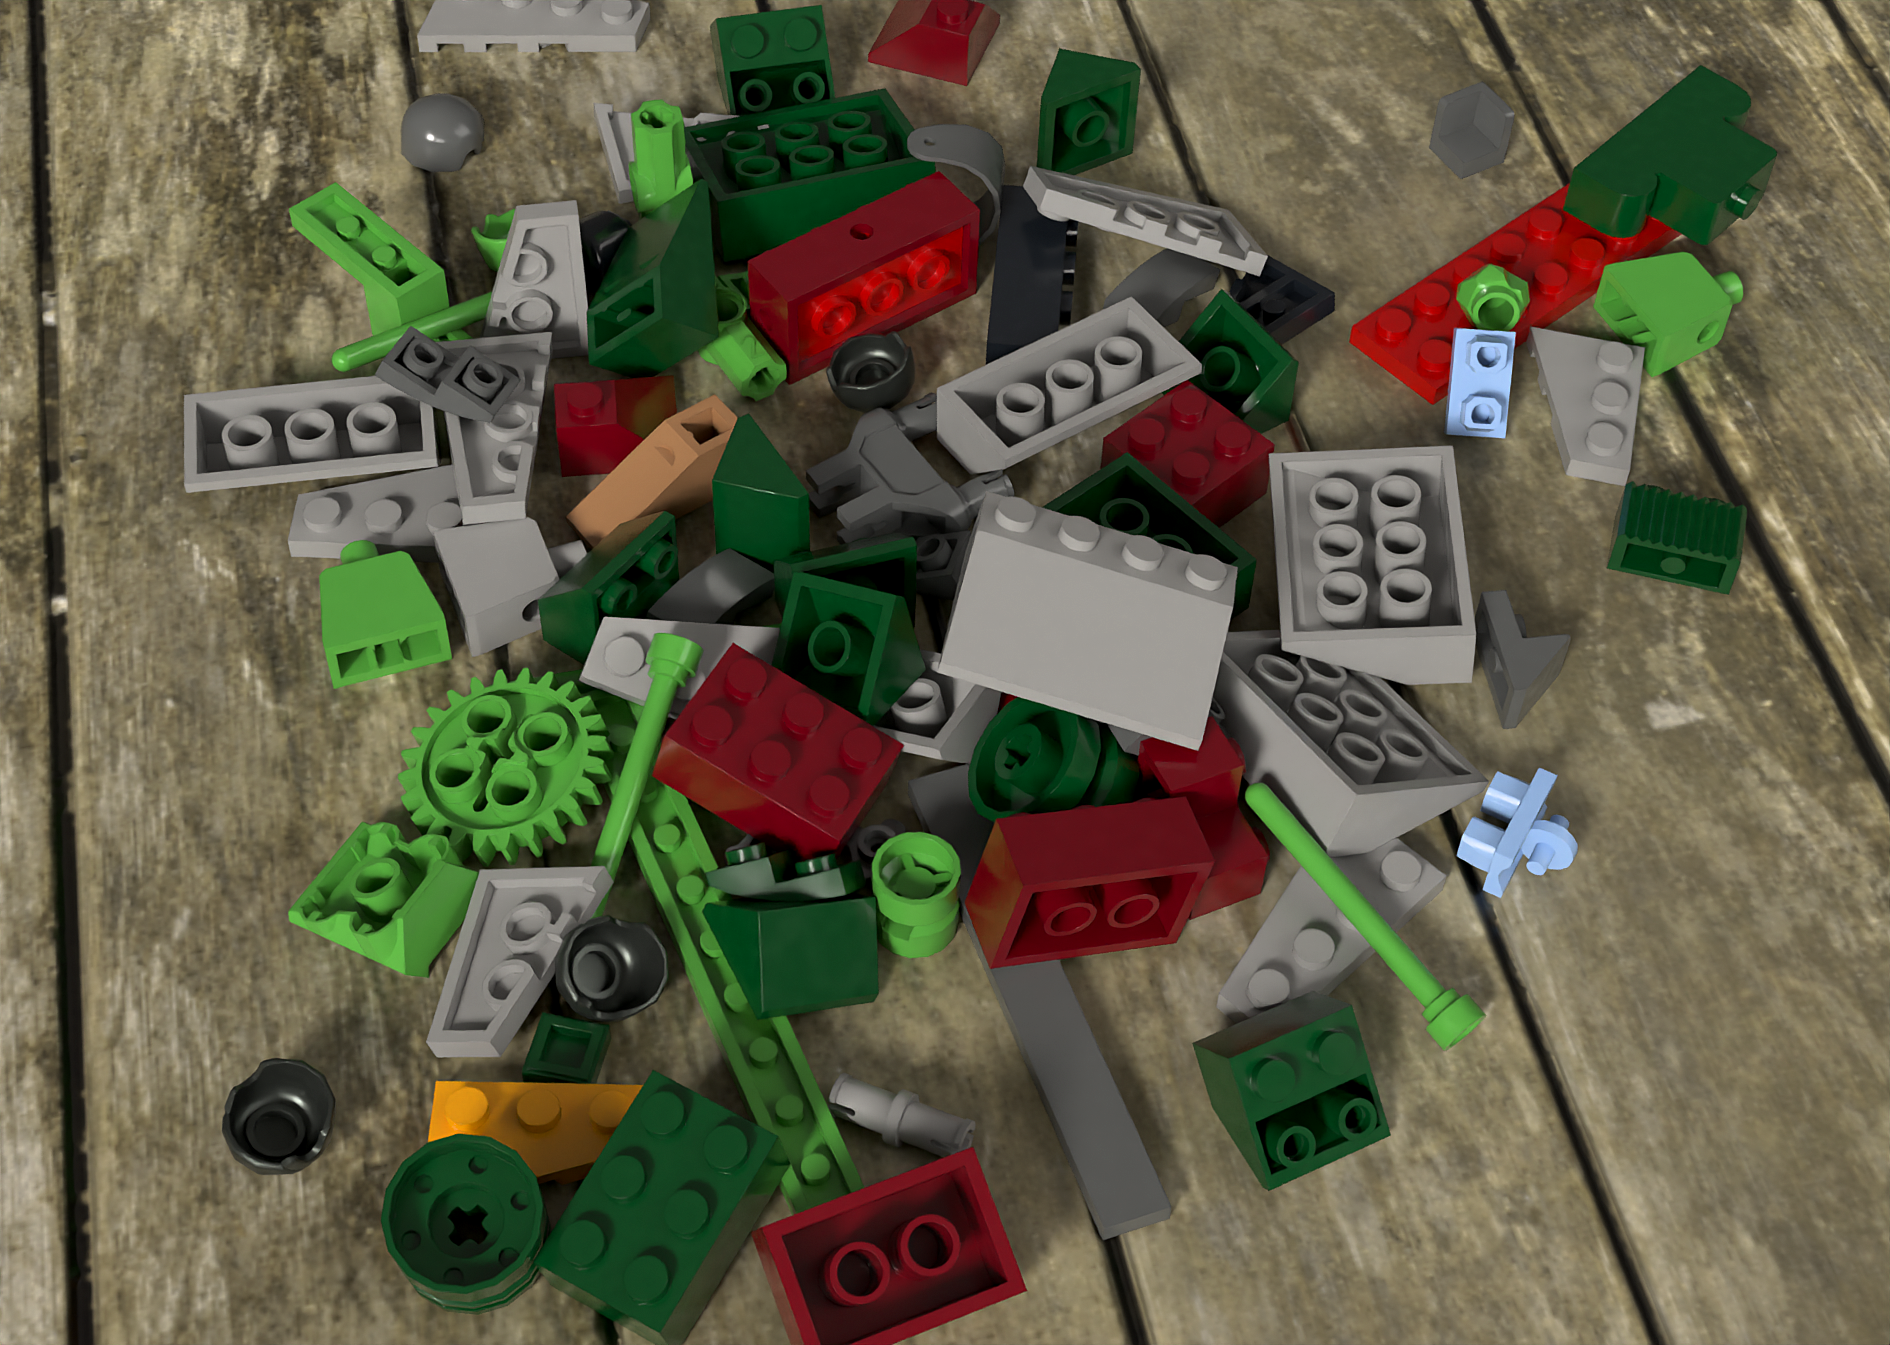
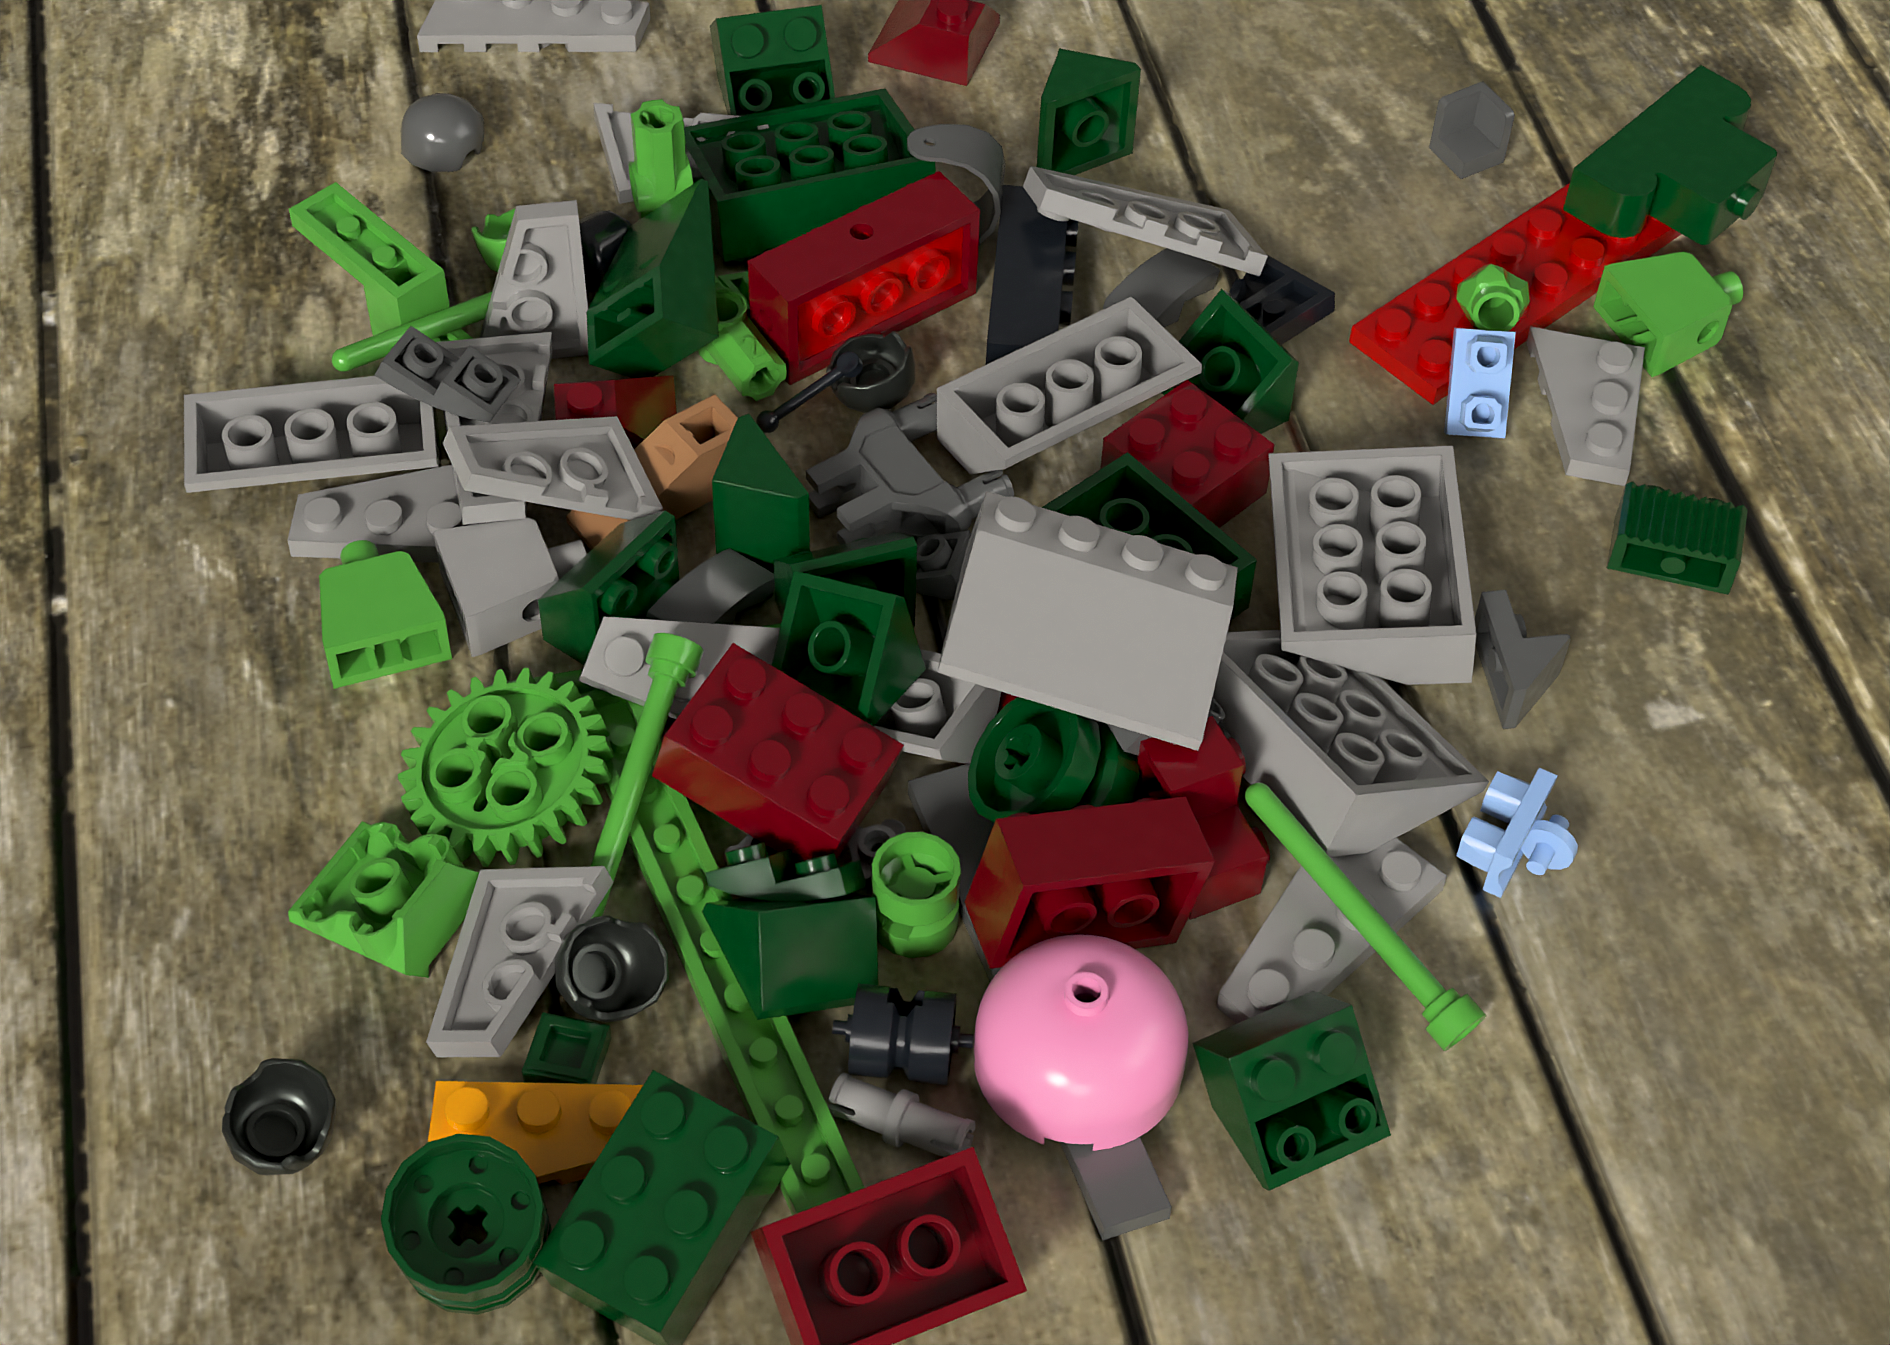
(556, 464): none -> light grey wing
(847, 365): none -> black hinge
(902, 1034): none -> black wheel
(1080, 1042): none -> bright pink cylinder

